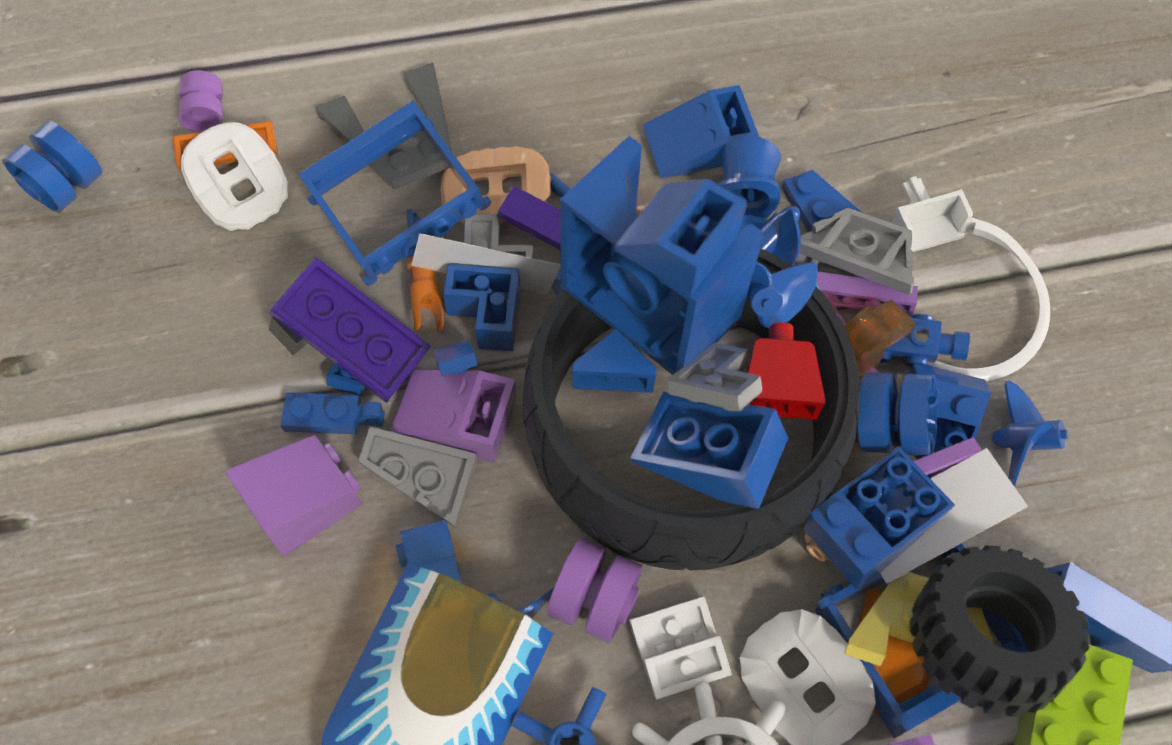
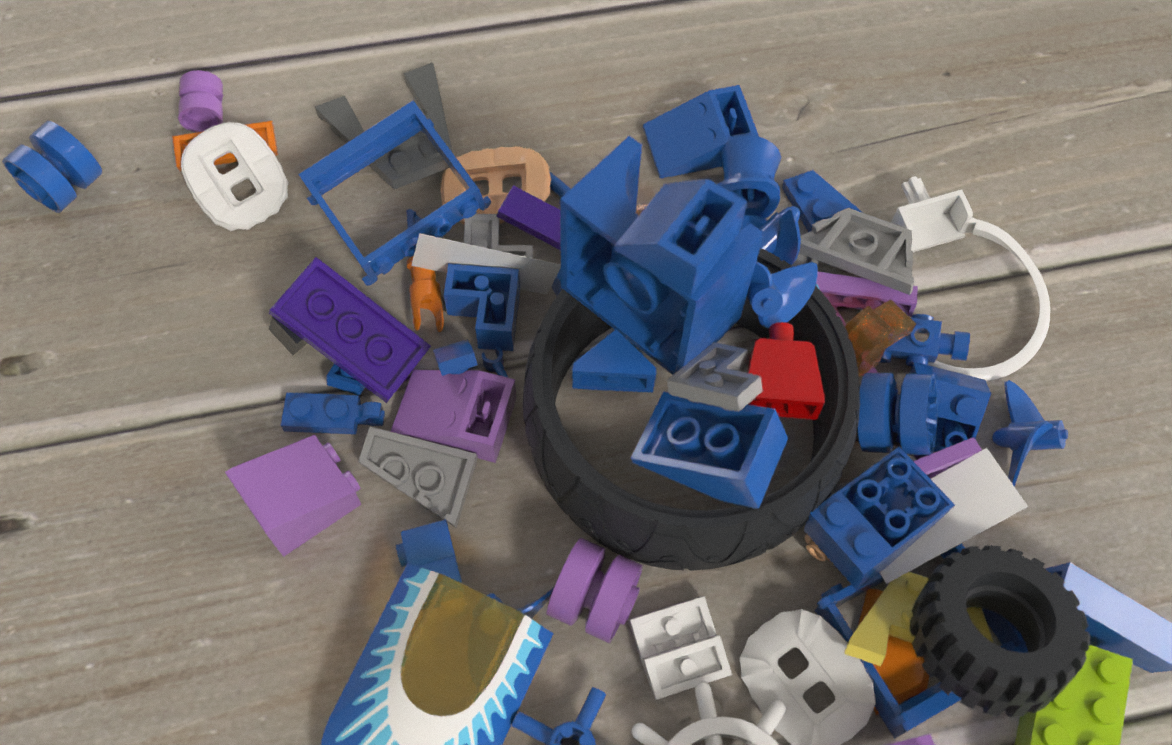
(495, 365): none -> blue hand

